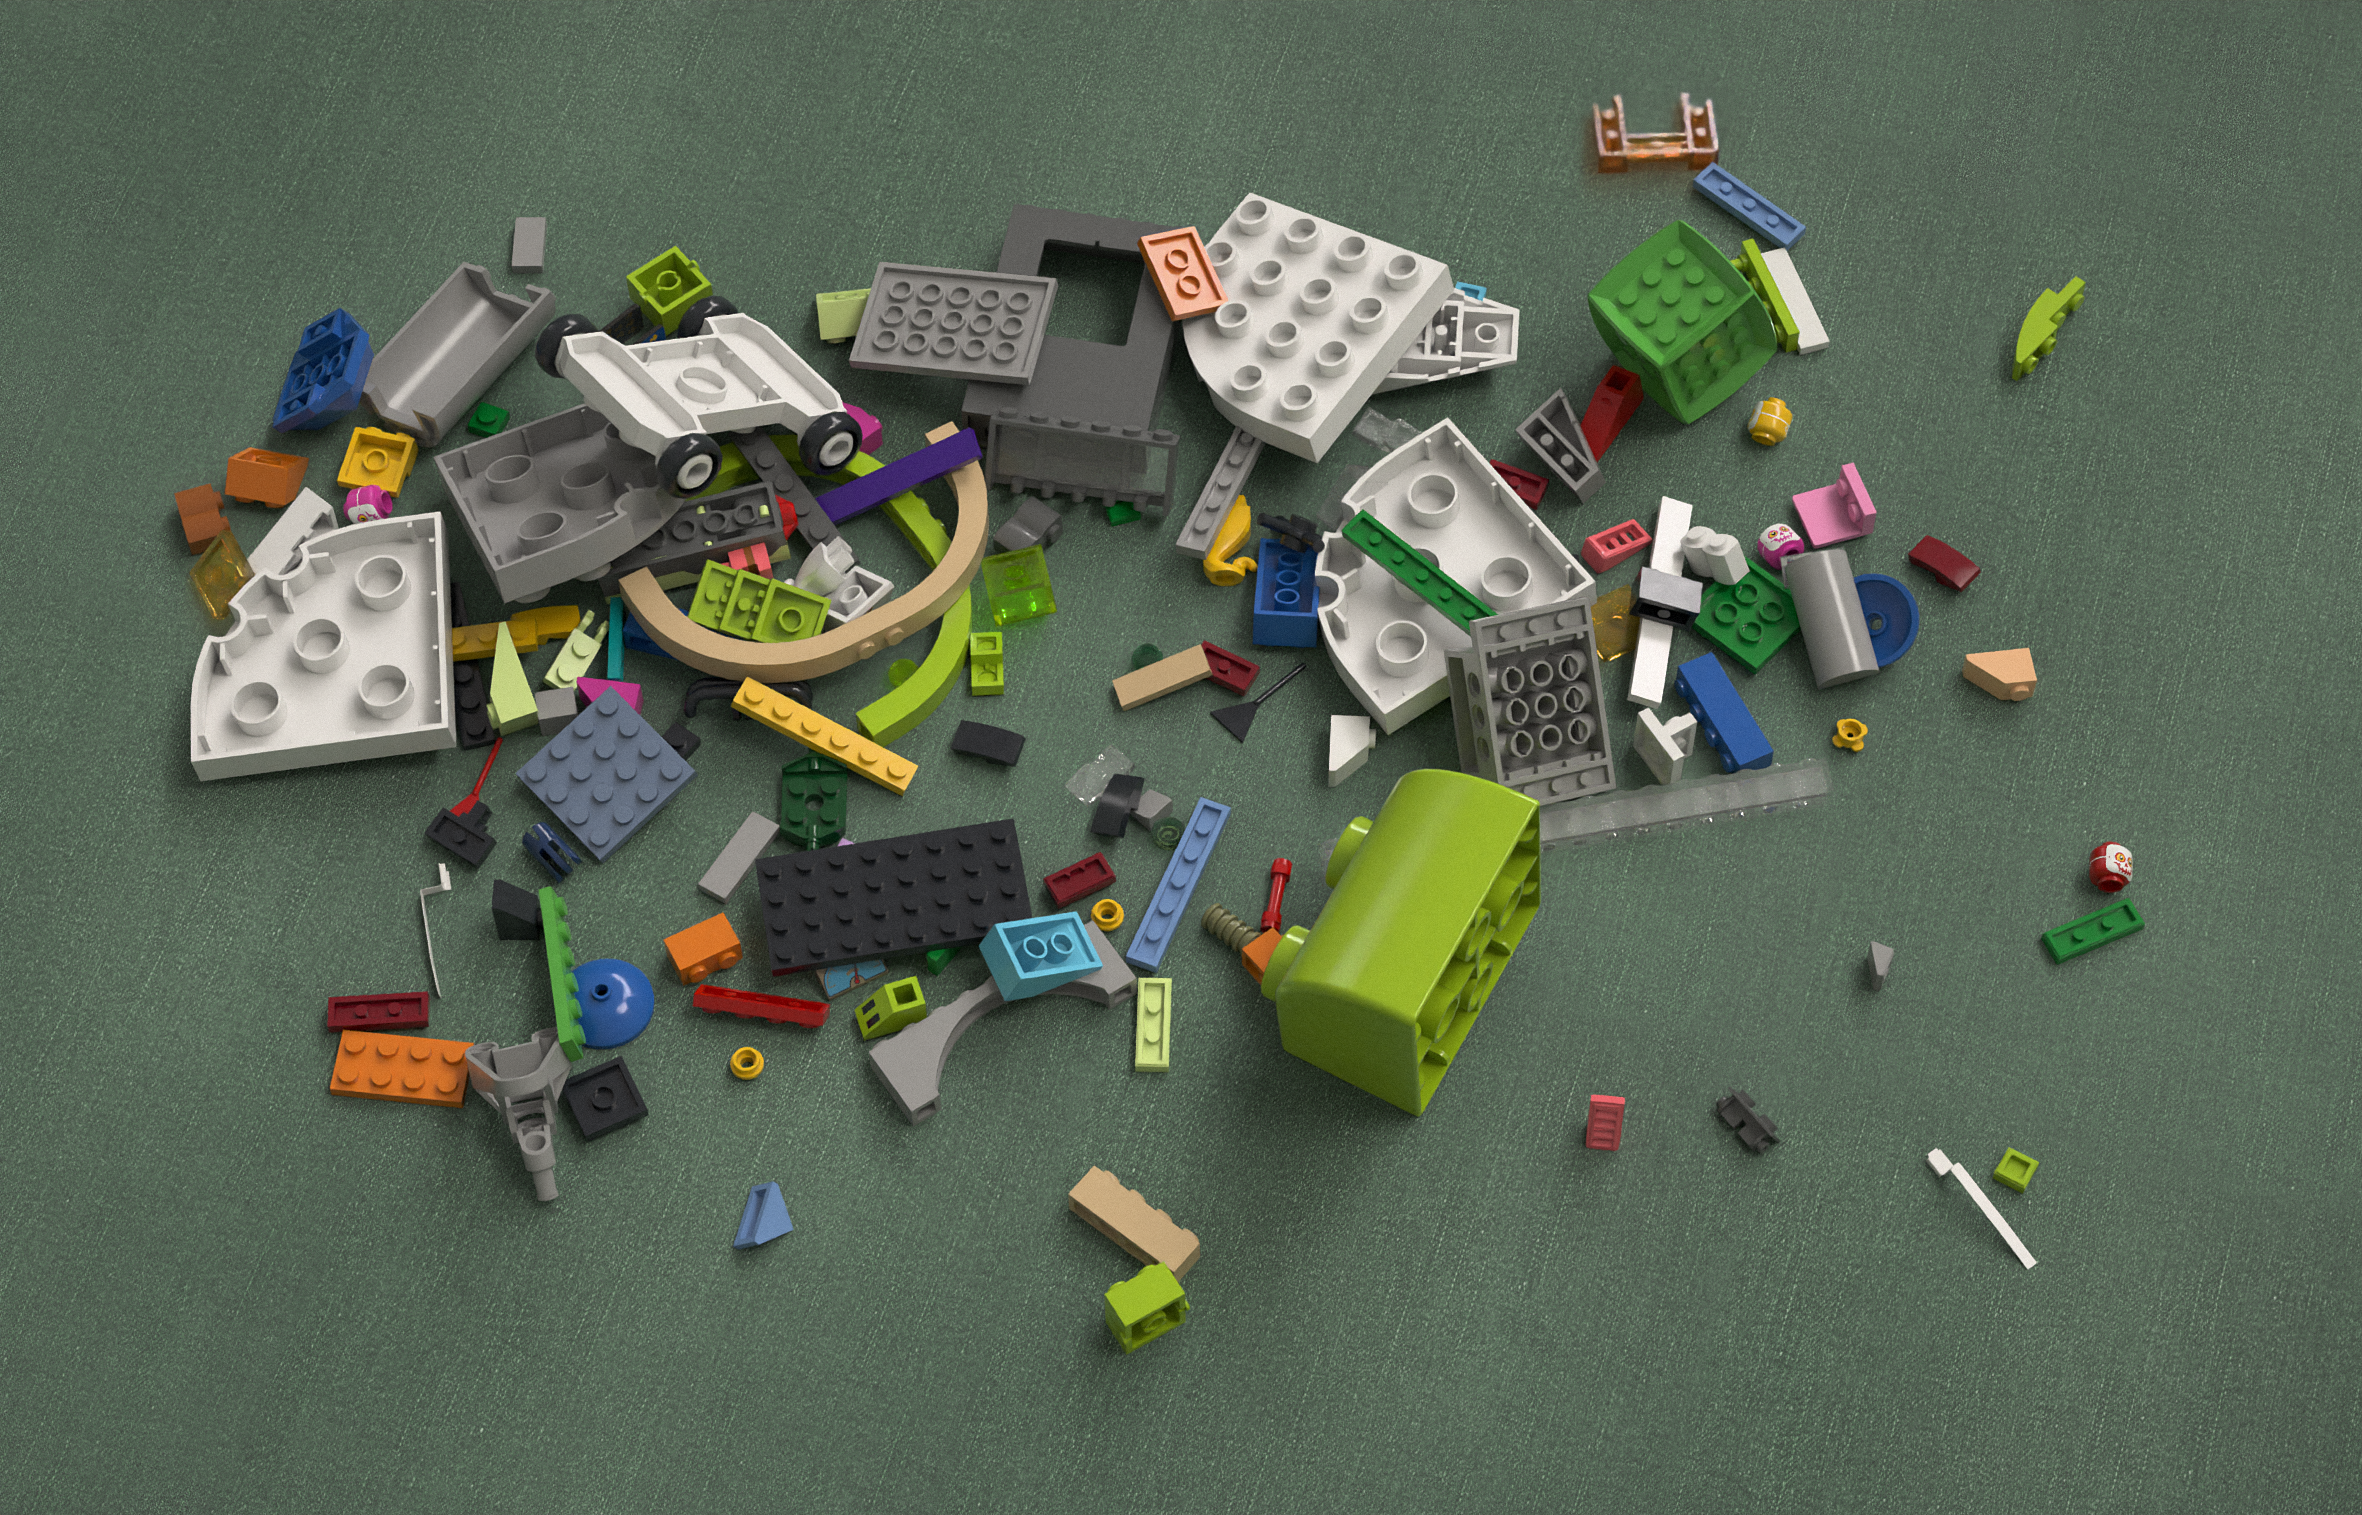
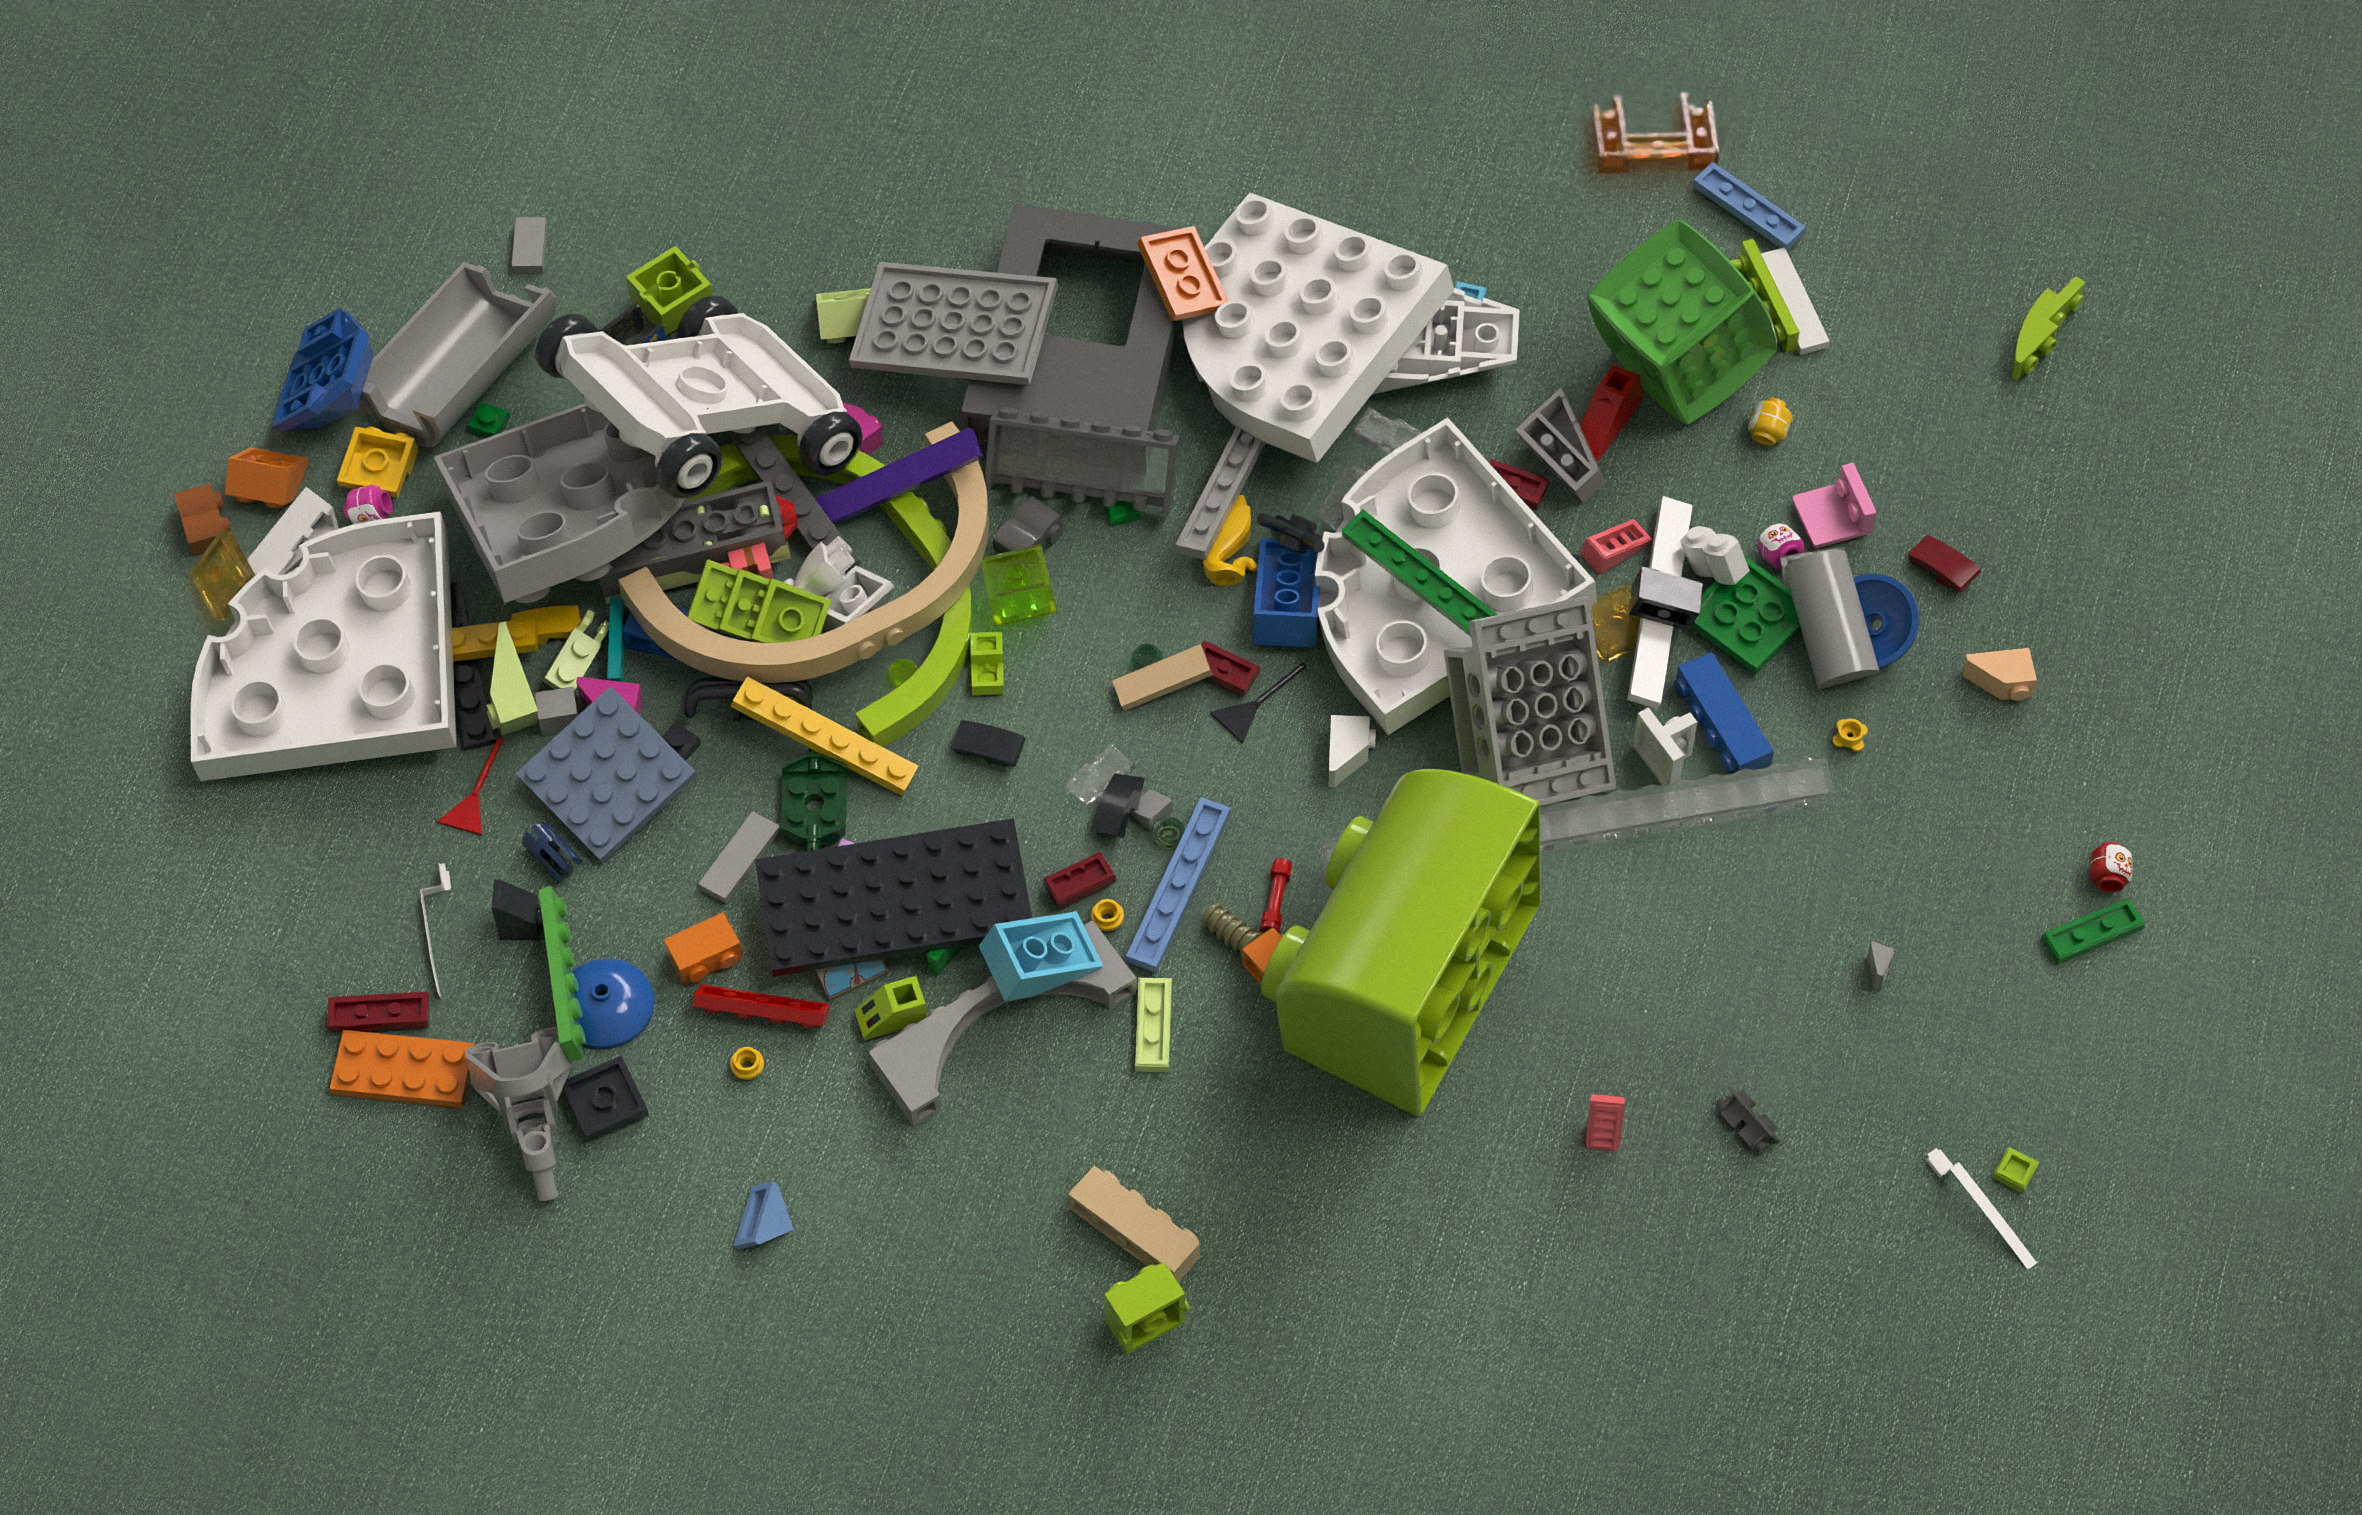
(464, 834): black hinge -> none

